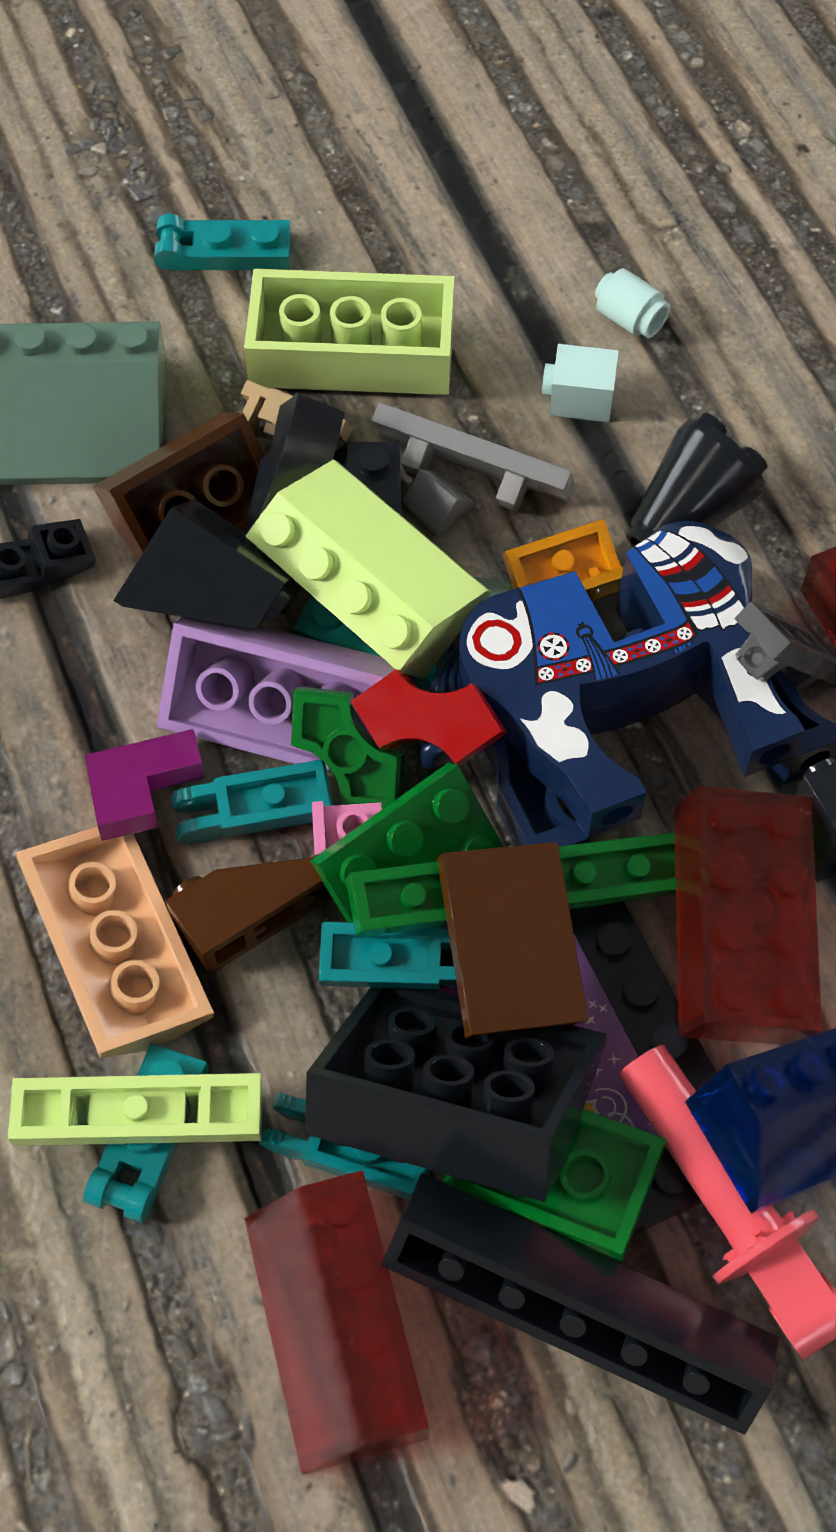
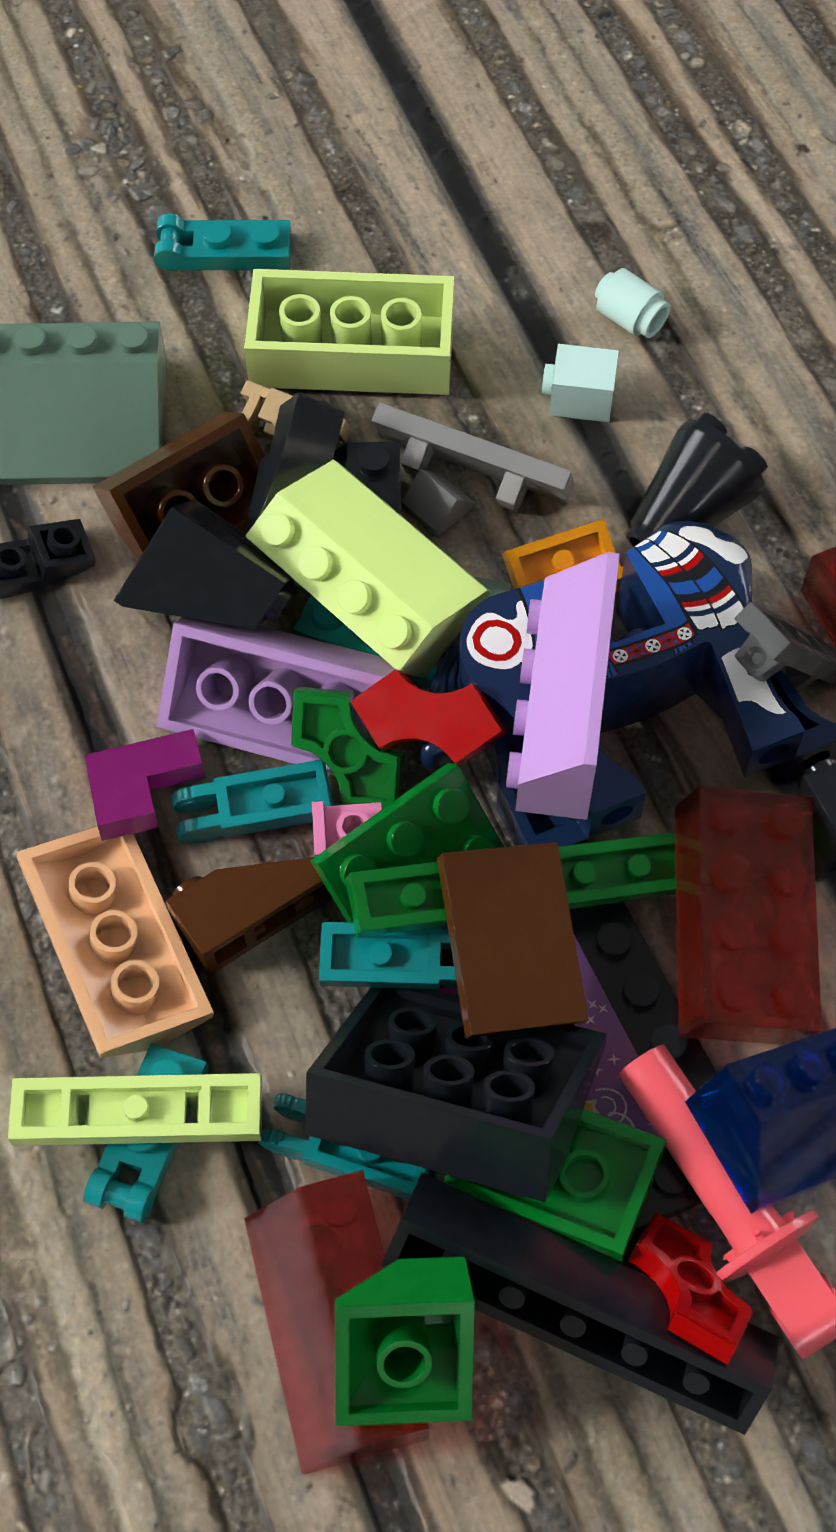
(406, 1345): none -> green slope
(566, 690): none -> lavender slope
(697, 1299): none -> red tile

